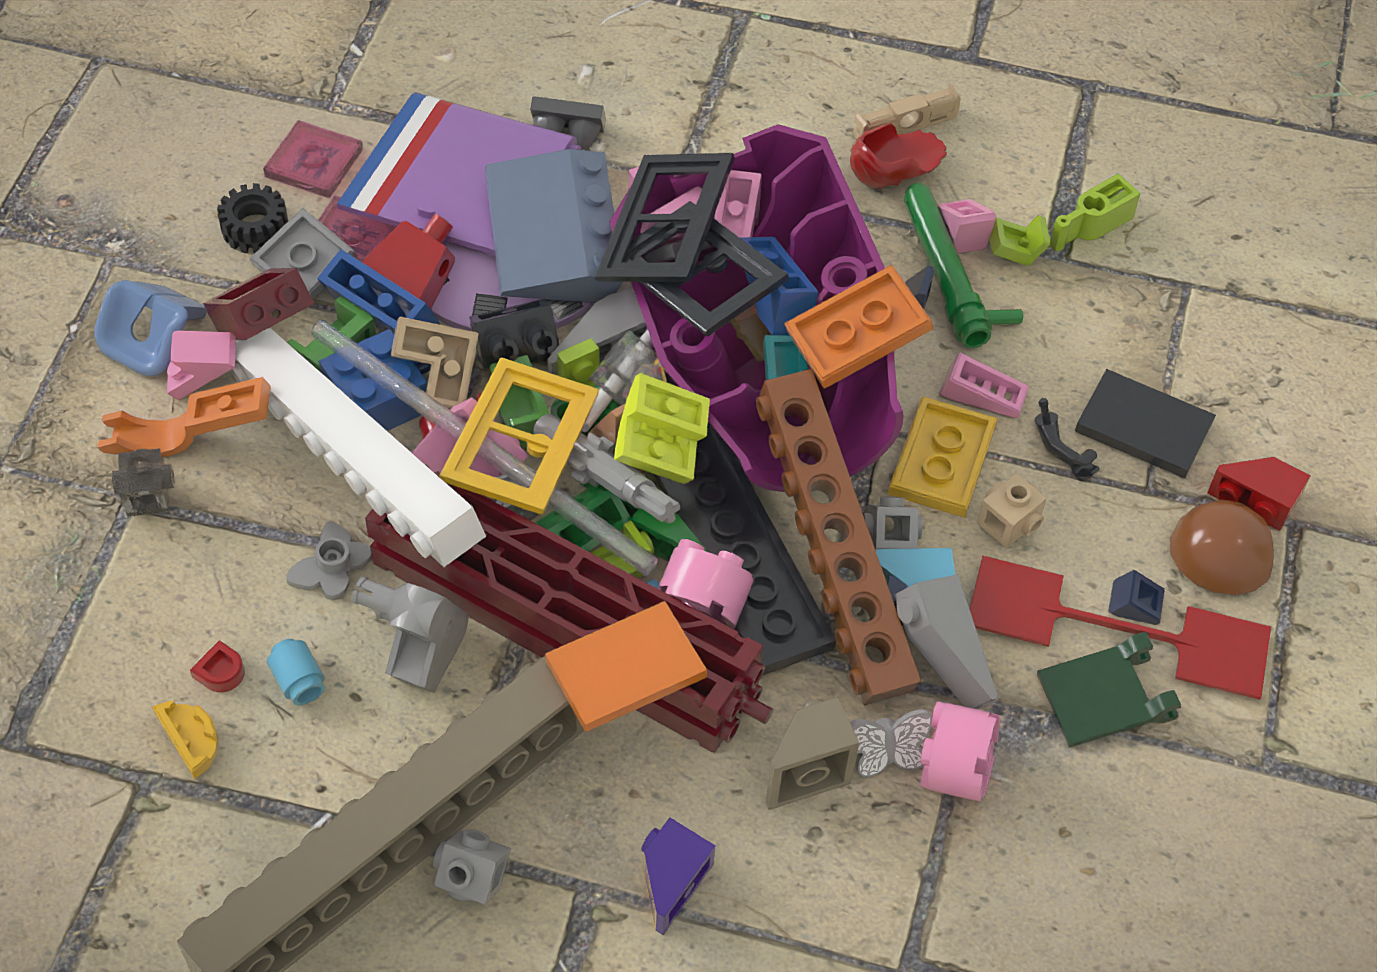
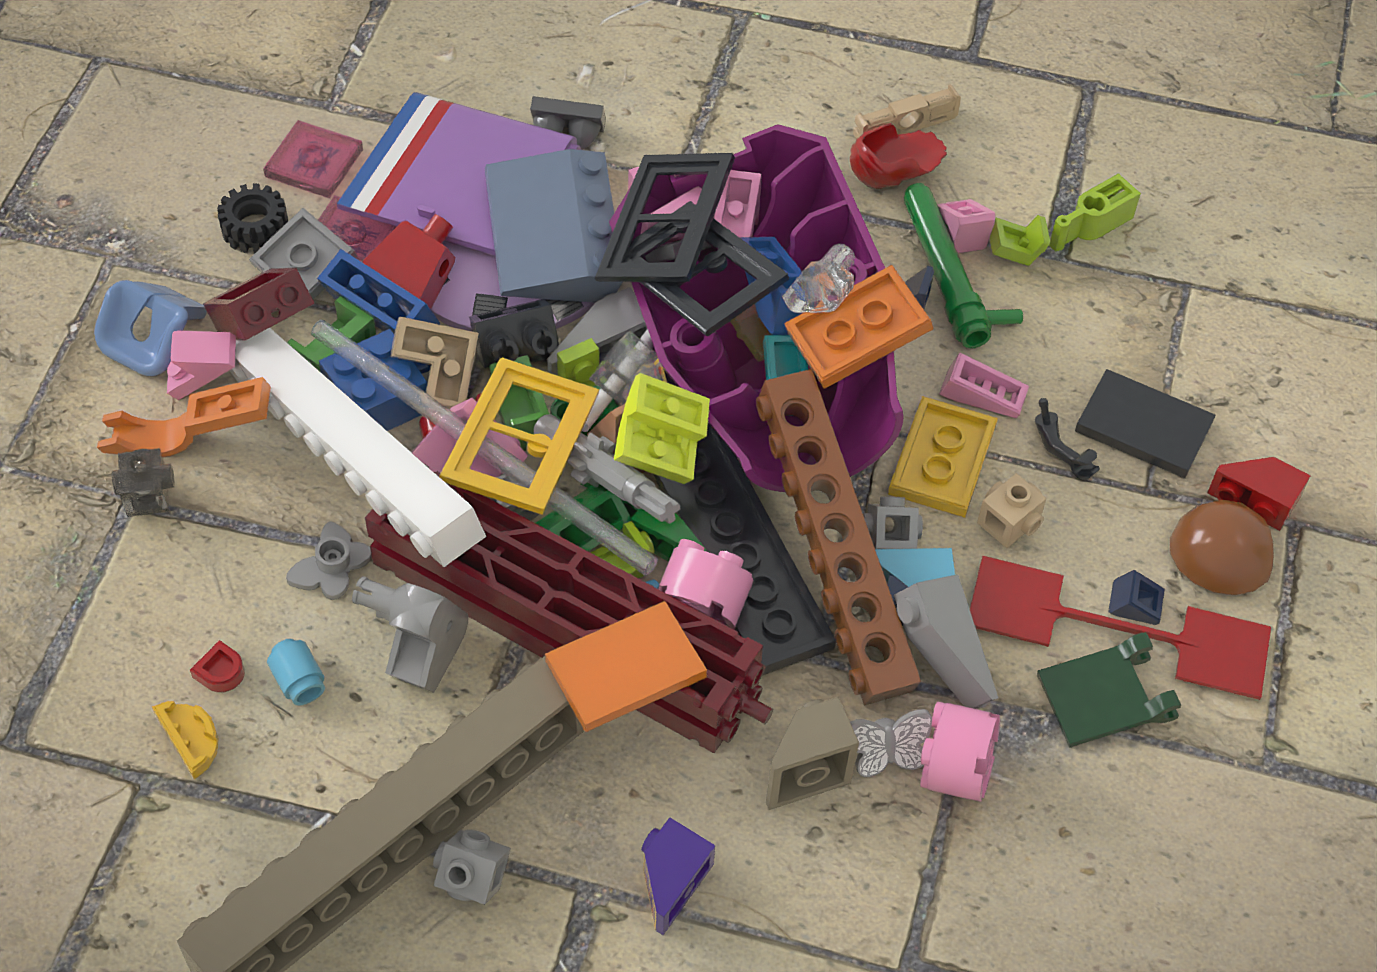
(823, 283): none -> clear piece

